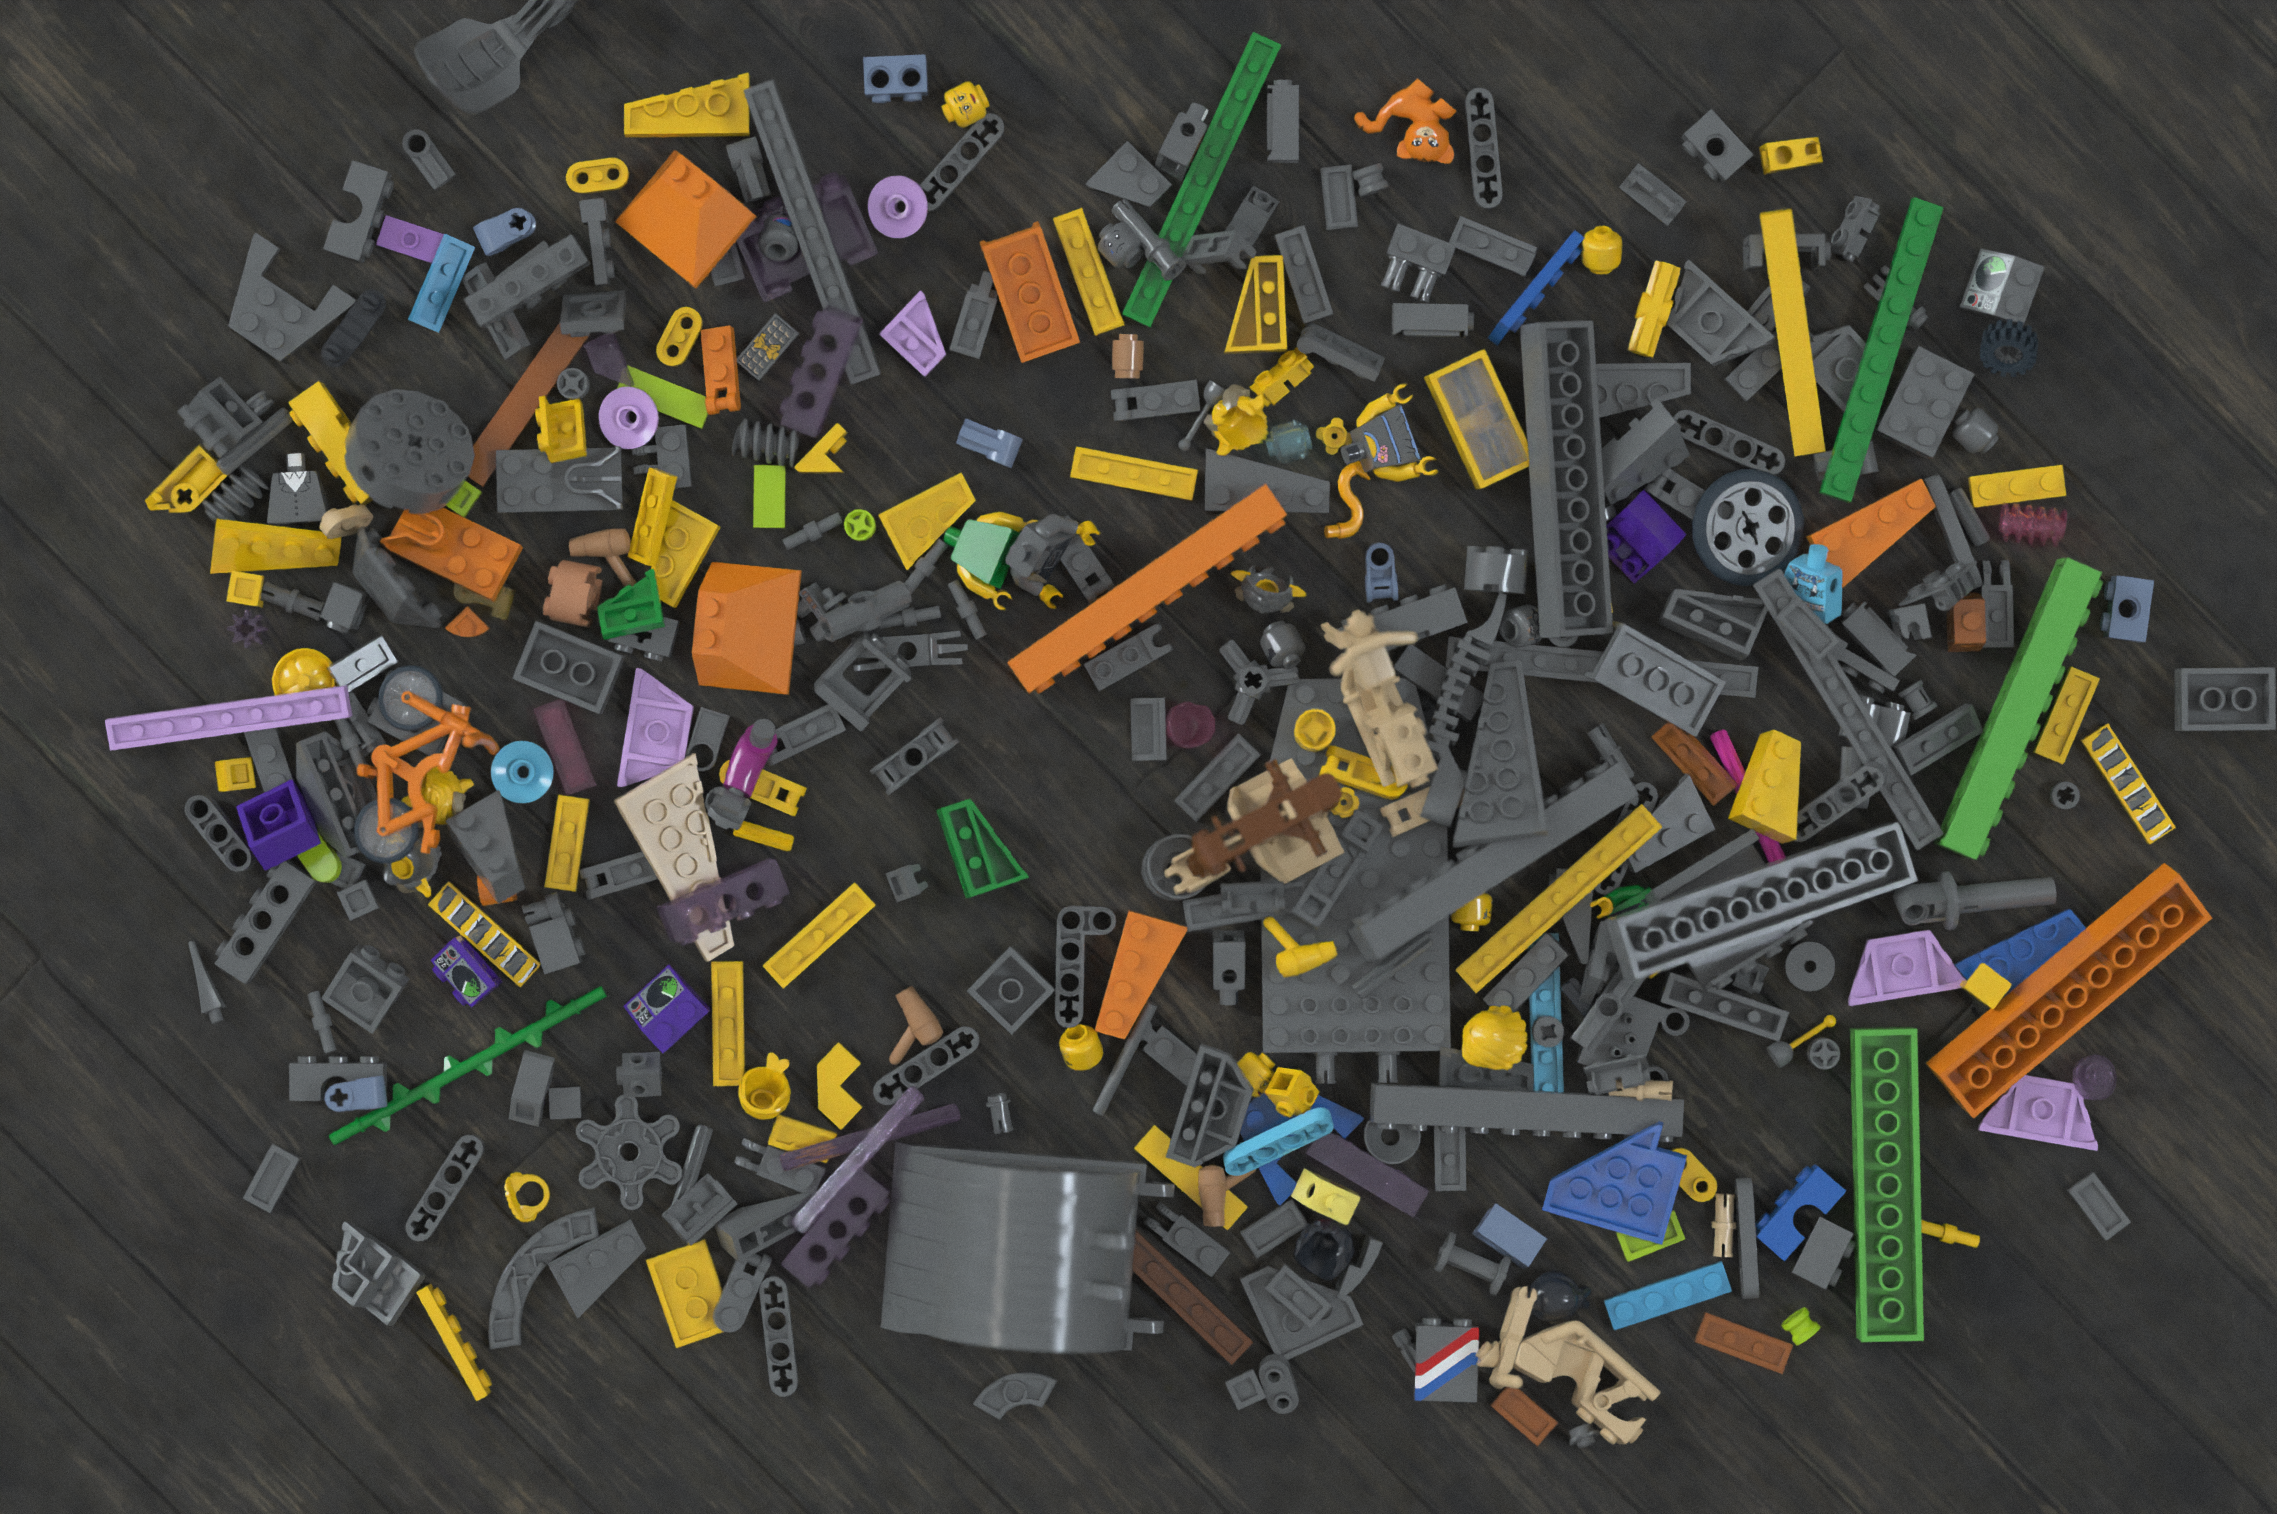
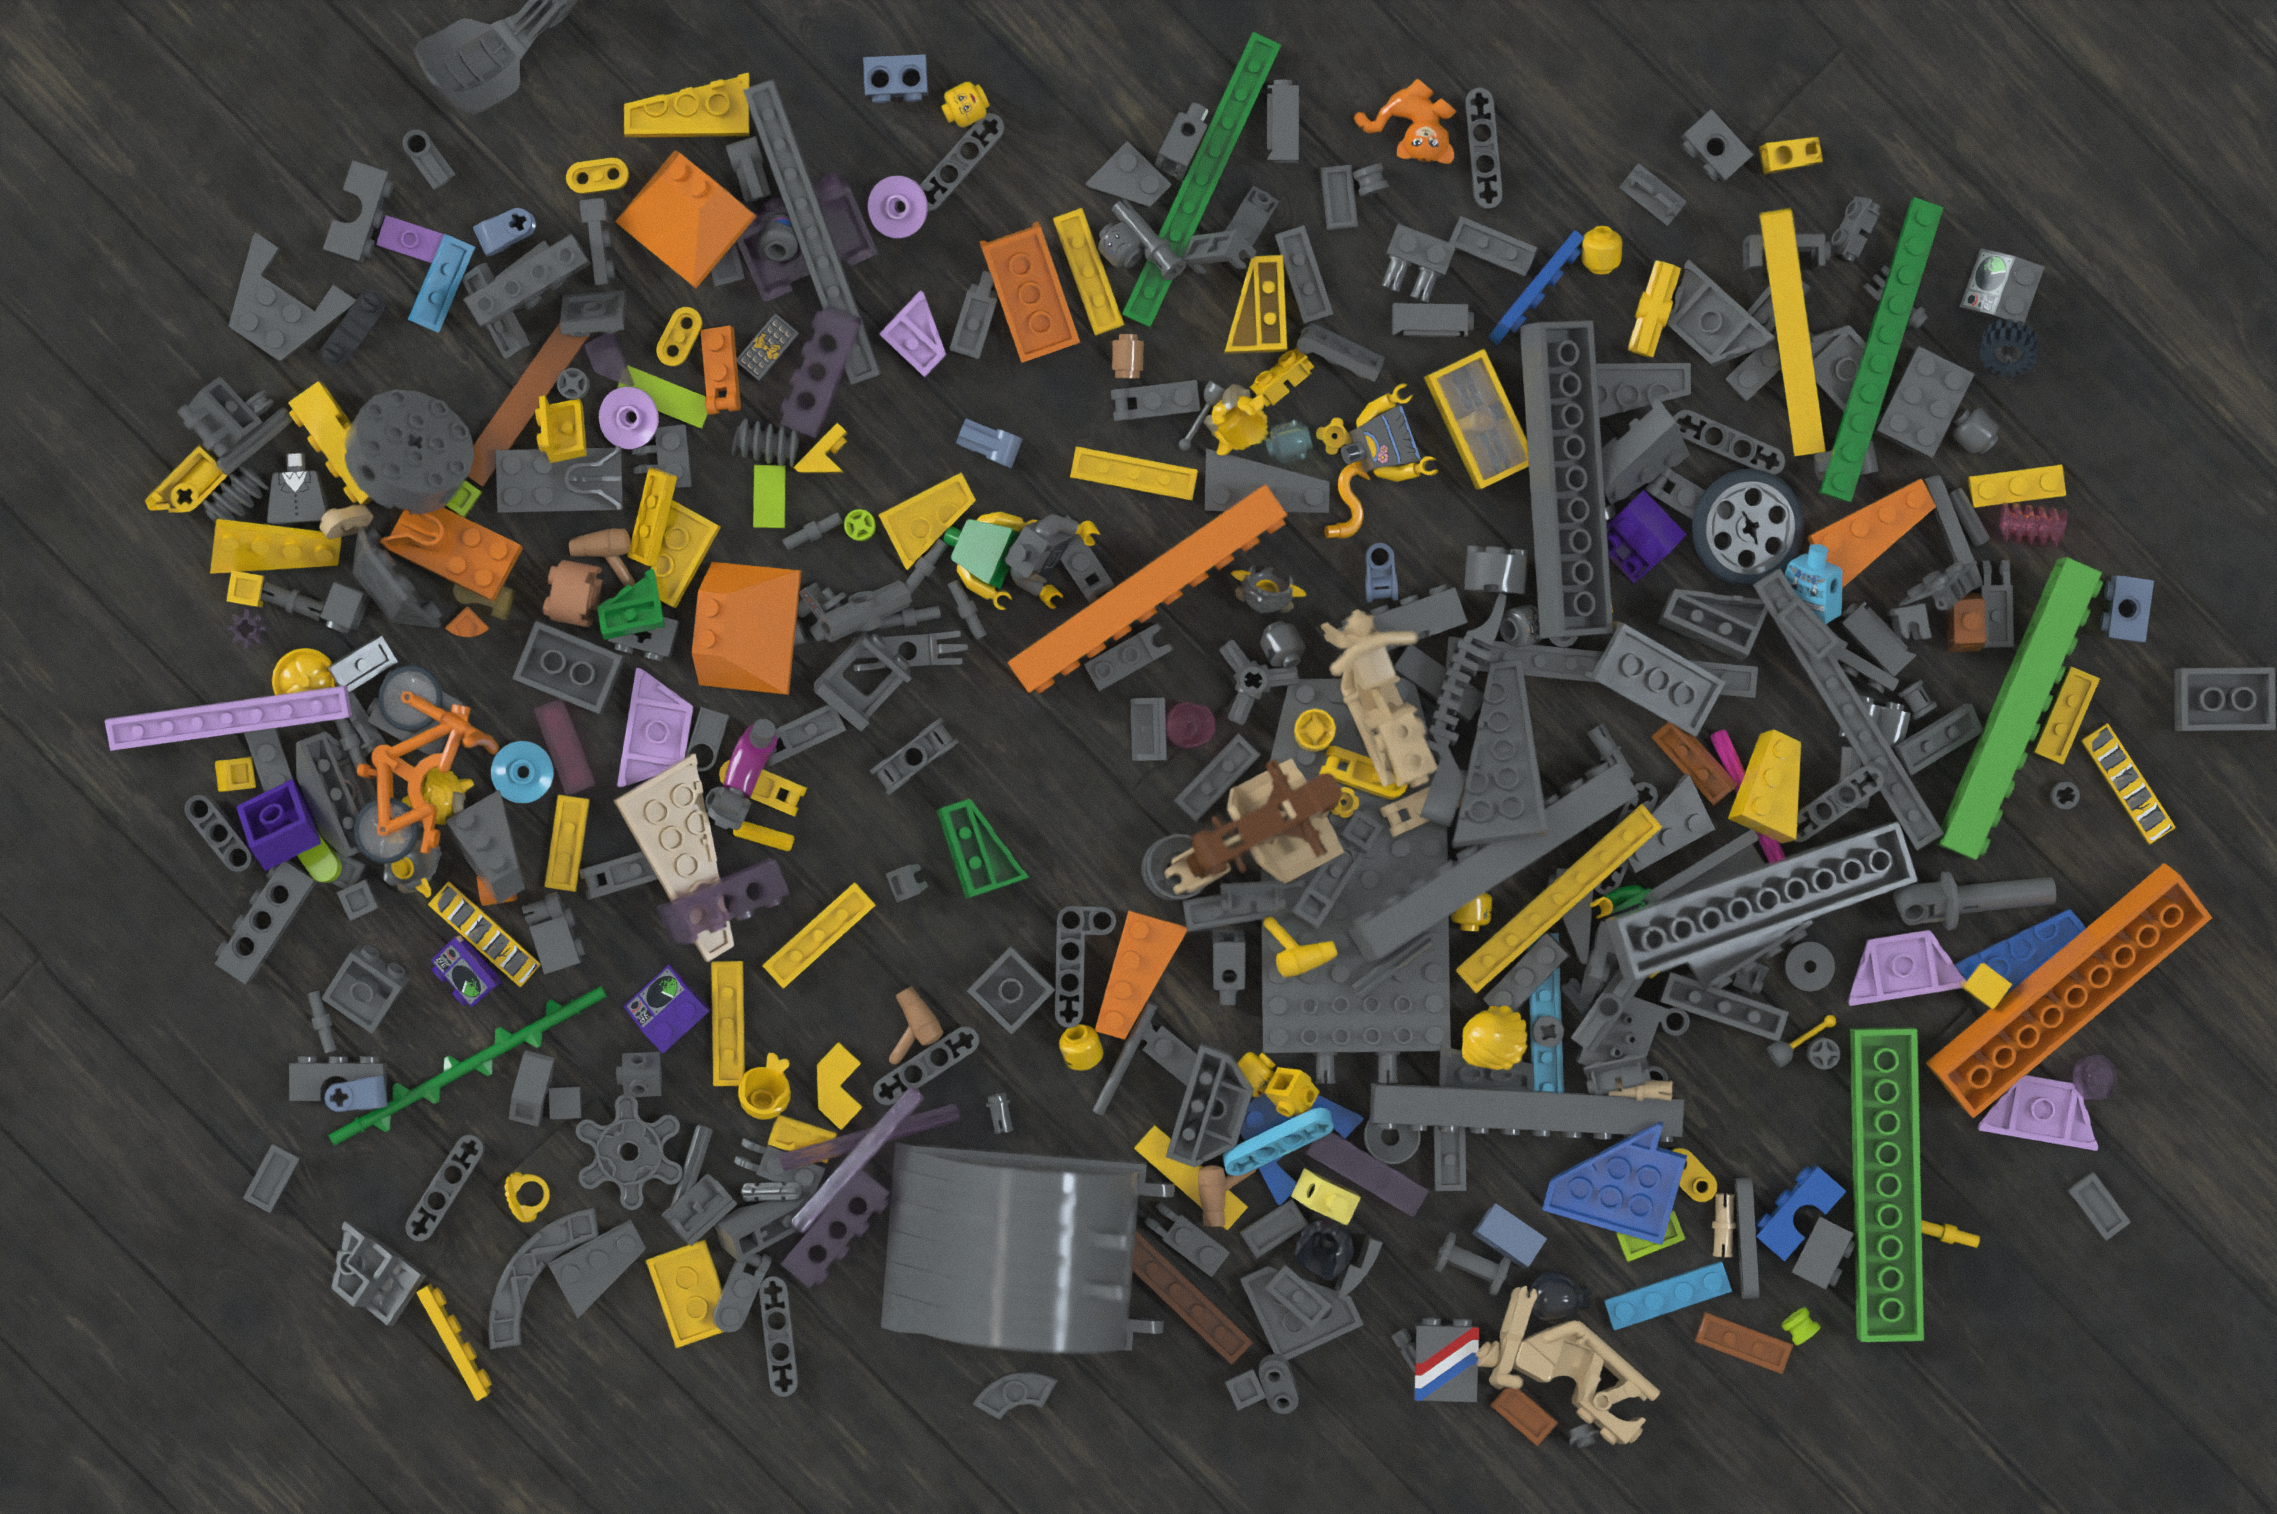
(209, 997): dark grey piece -> none
(771, 1191): none -> dark grey axle

